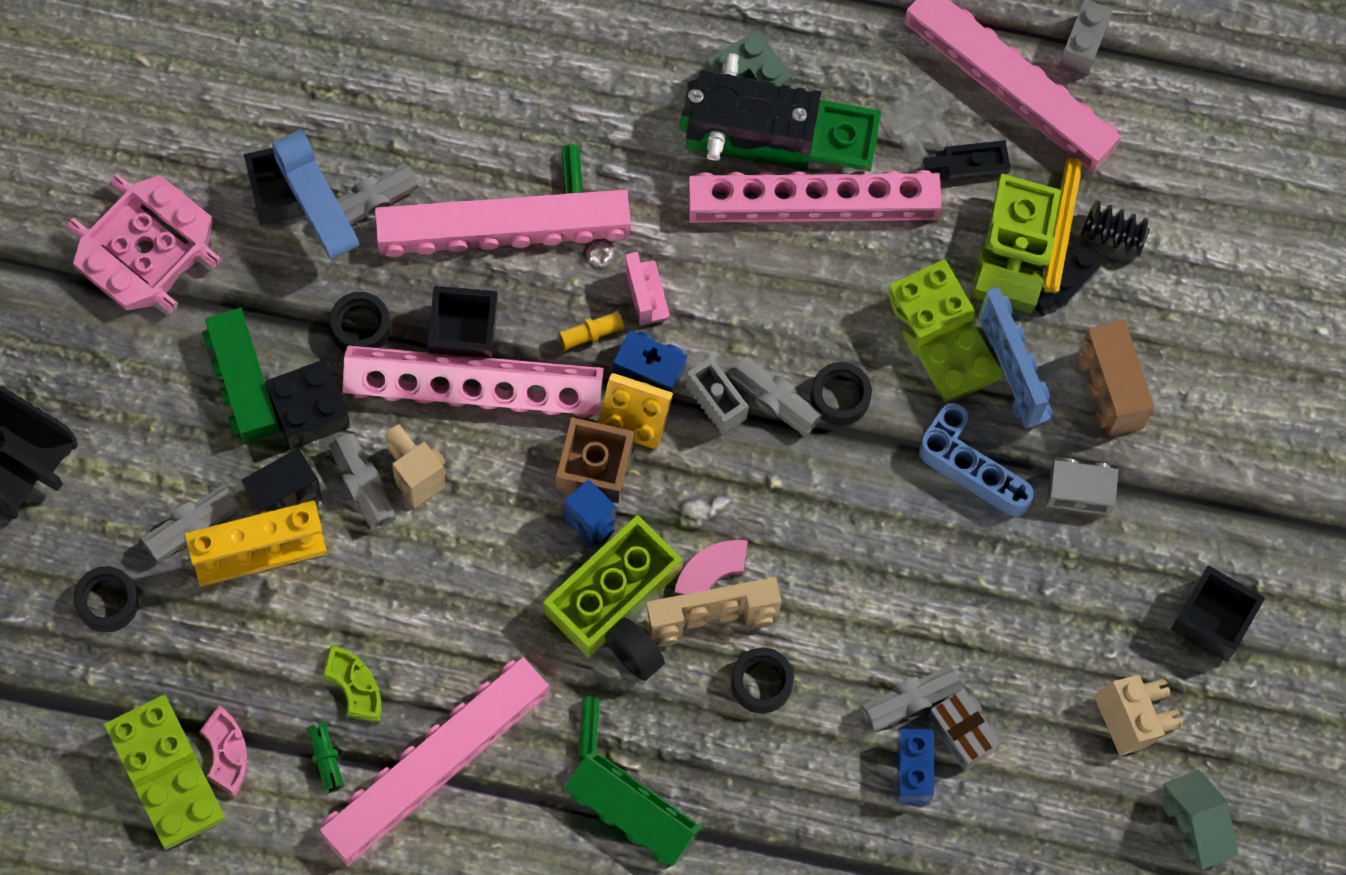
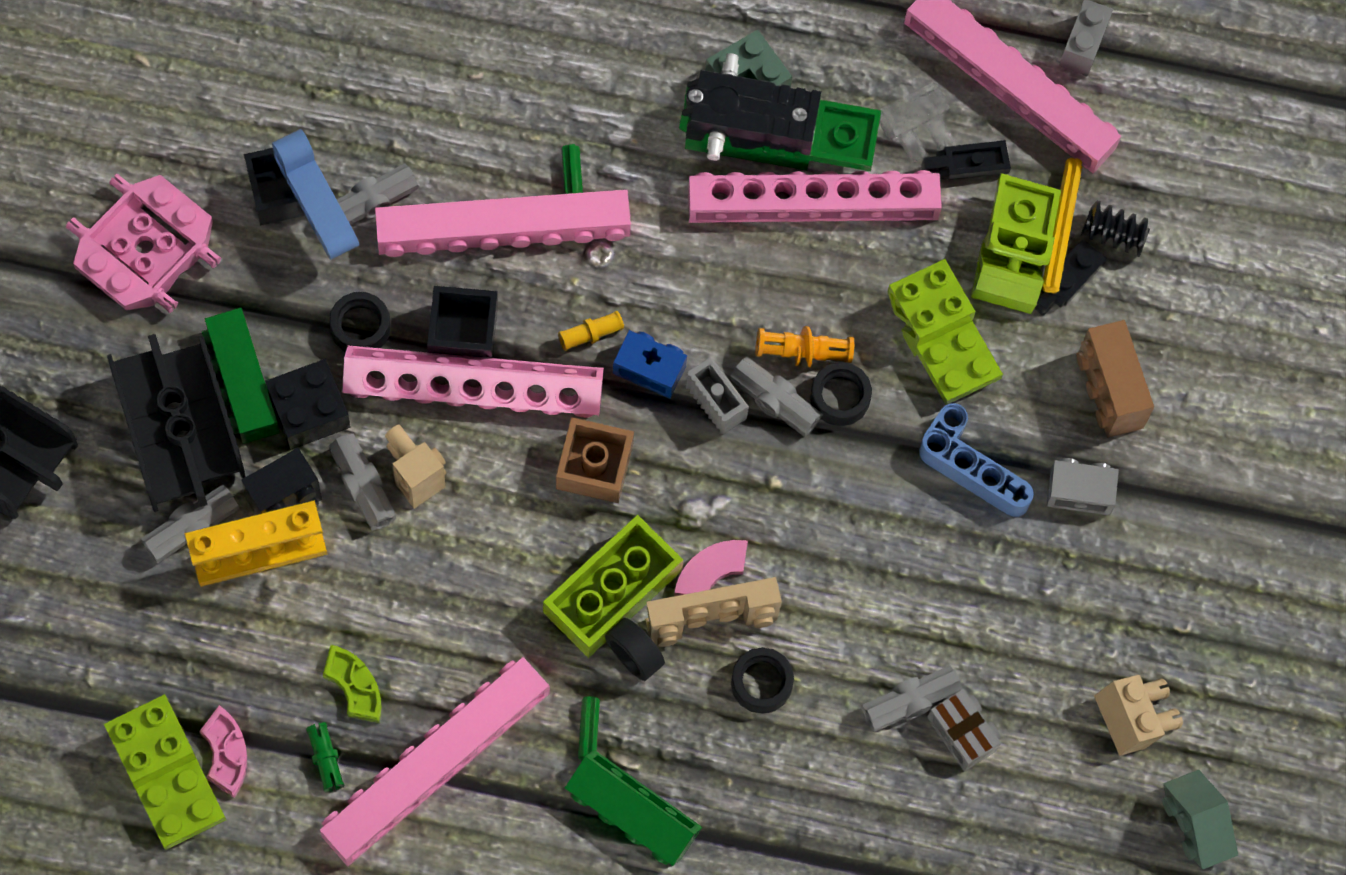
(97, 576): black tyre -> none
(169, 463): none -> black piece
(590, 514): blue brick -> none
(636, 408): yellow plate -> none
(646, 290): bright pink bracket -> none
(804, 346): none -> light orange piece
(915, 766): blue brick -> none
(1018, 365): medium blue plate -> none
(1218, 613): black piece -> none

